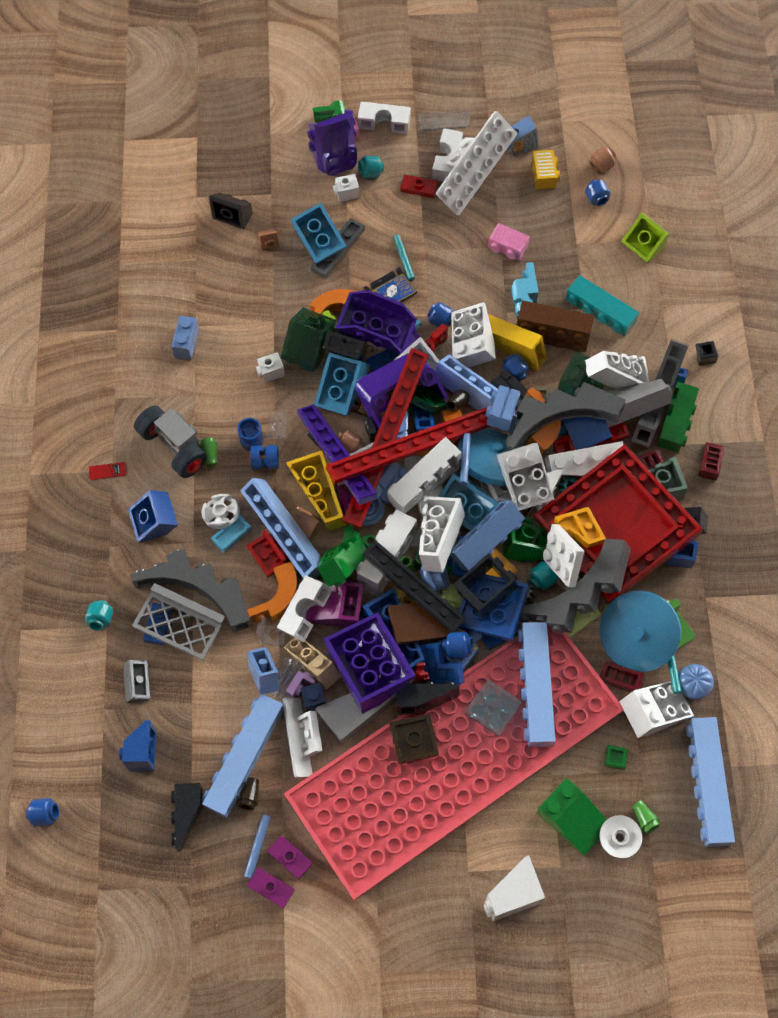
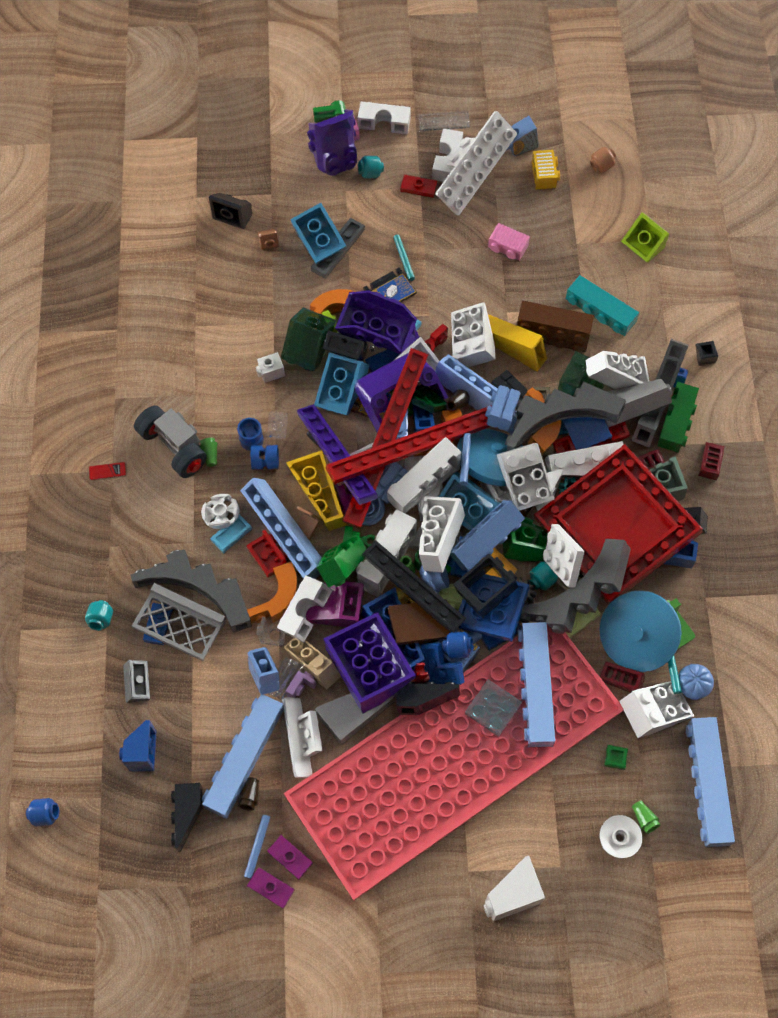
(152, 516): blue slope -> none
(185, 337): medium blue brick -> none
(313, 696): dark blue brick -> none
(346, 188): white brick -> none
(350, 441): nougat head -> none
(370, 428): black tile -> none
(414, 739): dark brown plate -> none
(440, 314): blue head -> none
(516, 366): blue head -> none
(526, 288): medium azure plate -> none
(573, 816): green slope -> none
(582, 527): light orange wing -> none
(597, 192): blue head -> none

